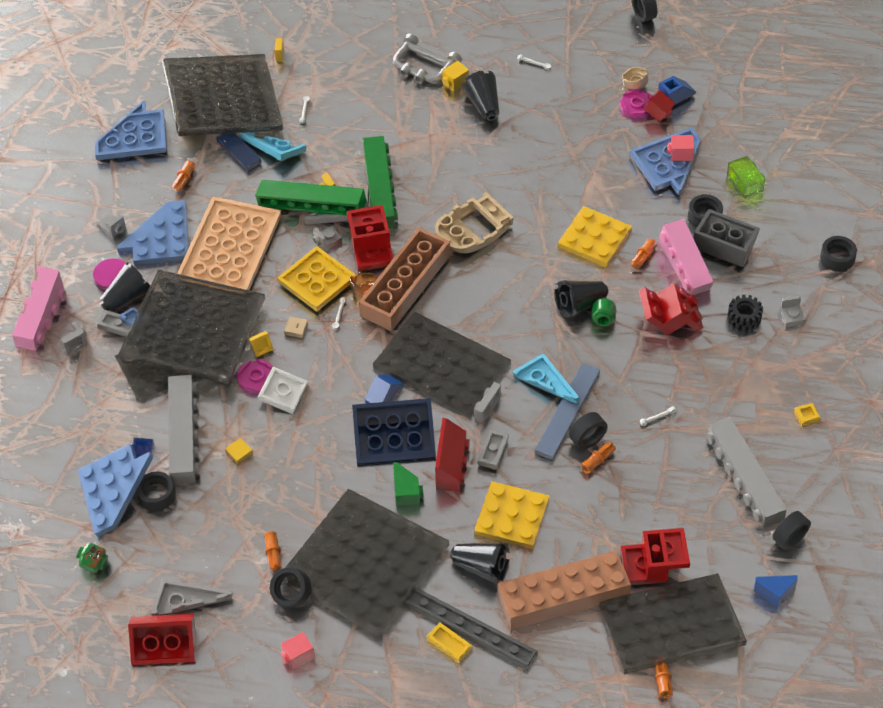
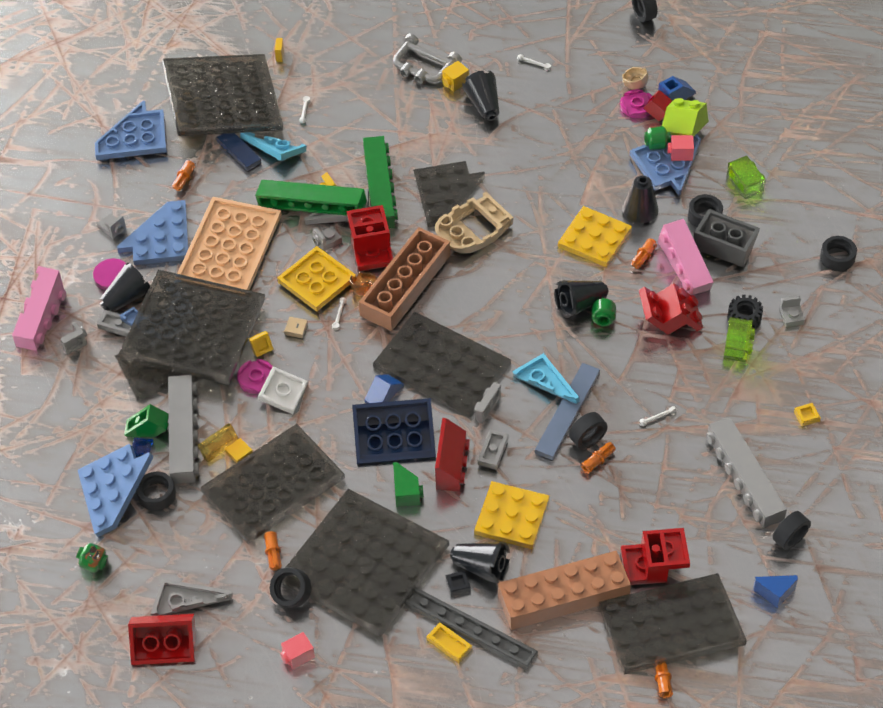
(147, 423): none -> green slope
(217, 442): none -> clear yellow tile
(272, 483): none -> clear smoke plate
(444, 187): none -> clear smoke wing
(458, 583): none -> black tile
(640, 202): none -> black cone
(657, 138): none -> green head
(685, 117): none -> lime slope
(738, 339): none -> clear neon green brick

